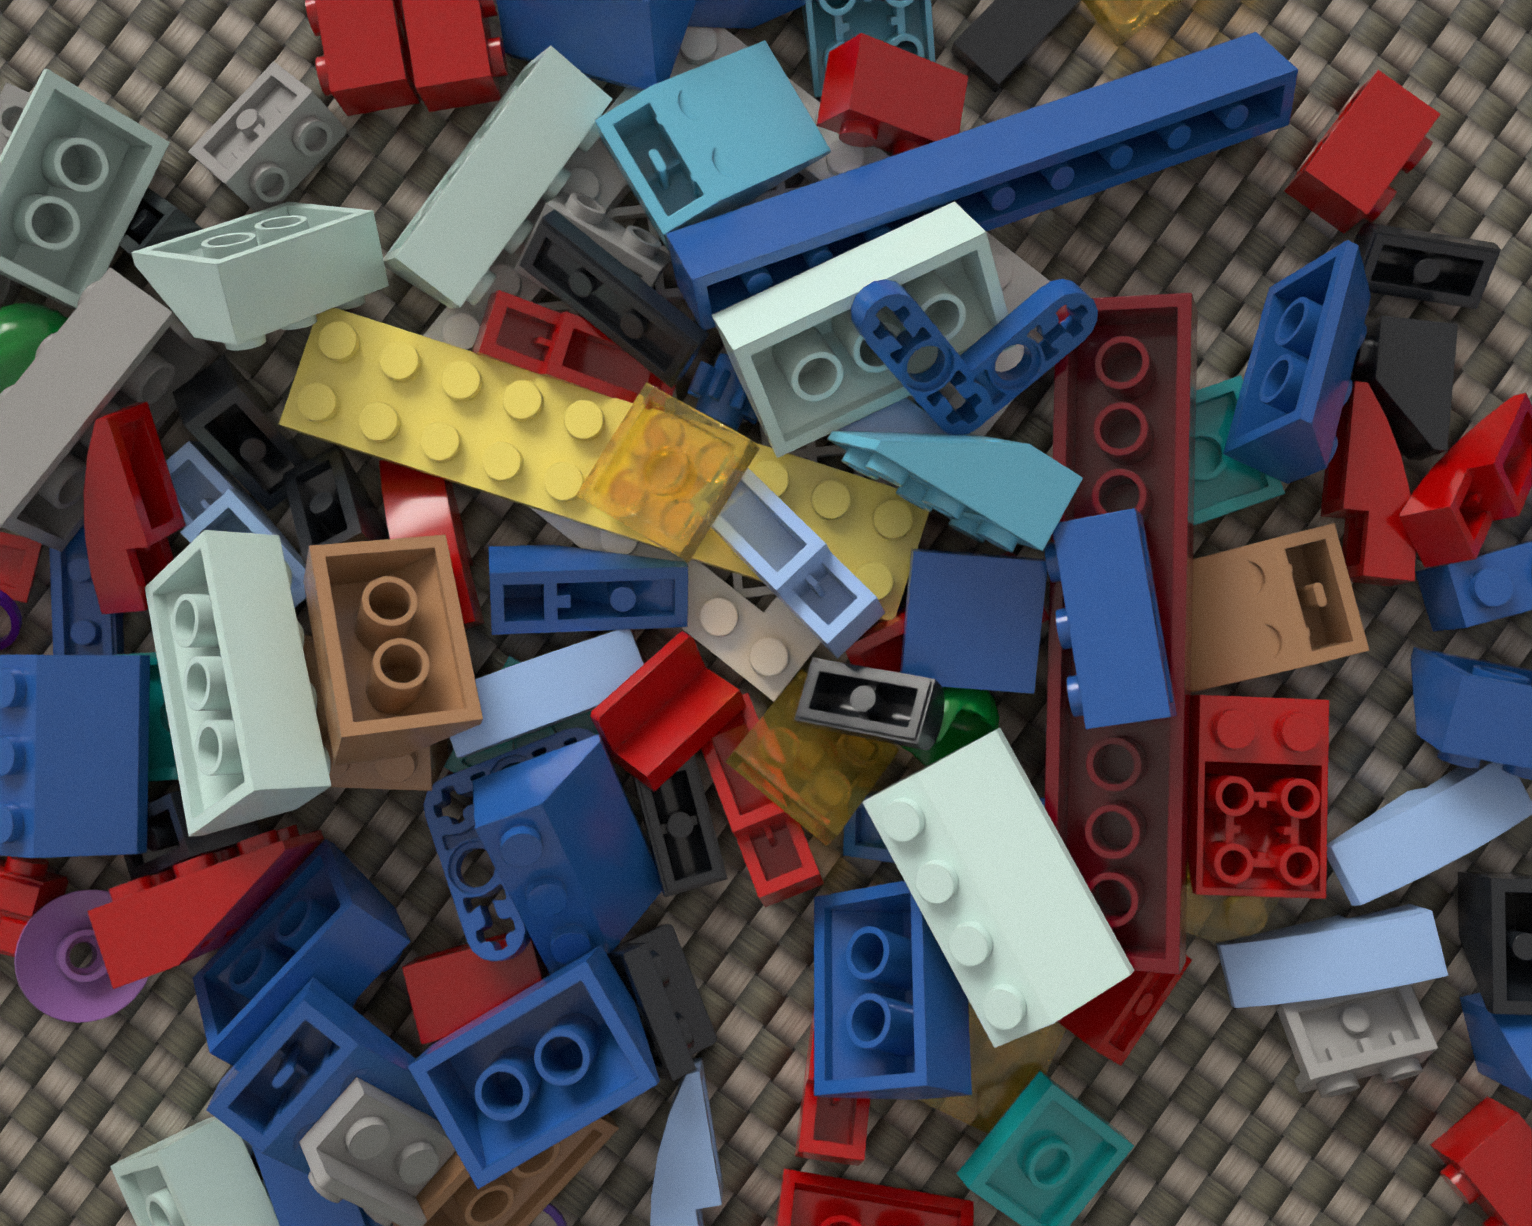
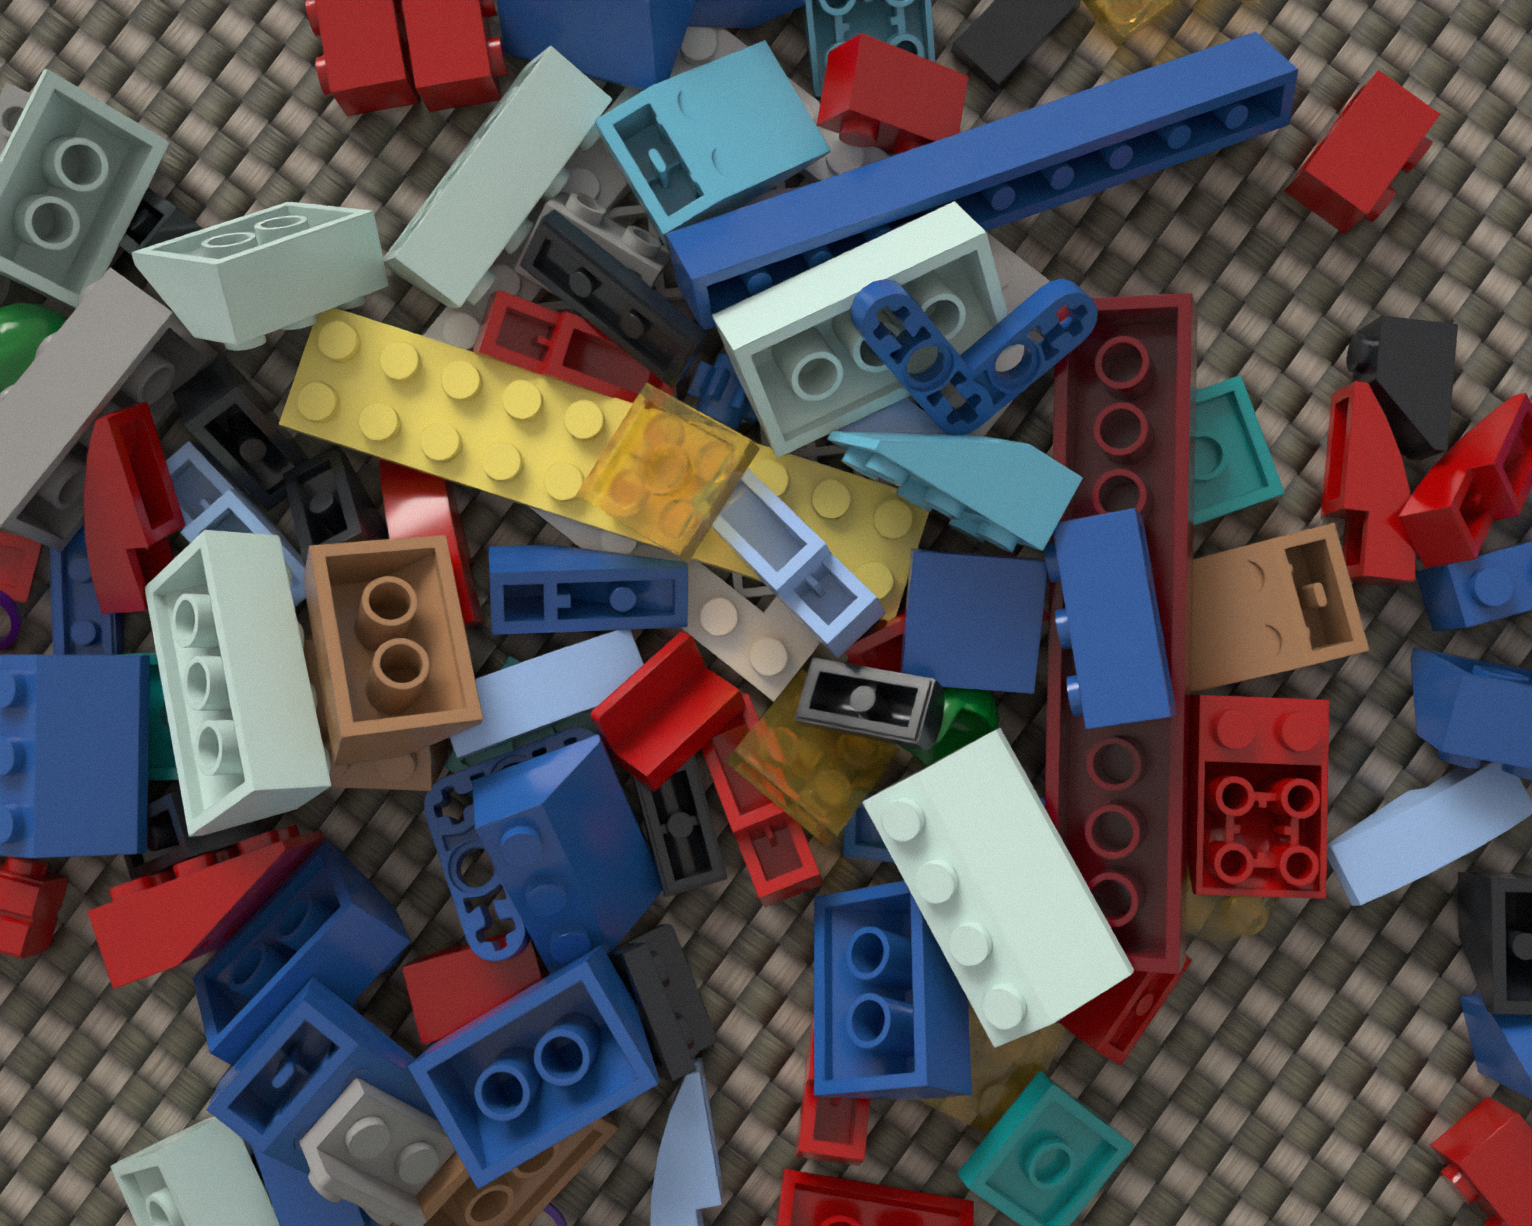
(45, 966): medium lavender dish -> none
(269, 139): light grey bracket -> none
(1301, 367): blue slope -> none
(1333, 957): light blue slope -> none
(1357, 1038): light grey bracket -> none
(1426, 264): black brick -> none

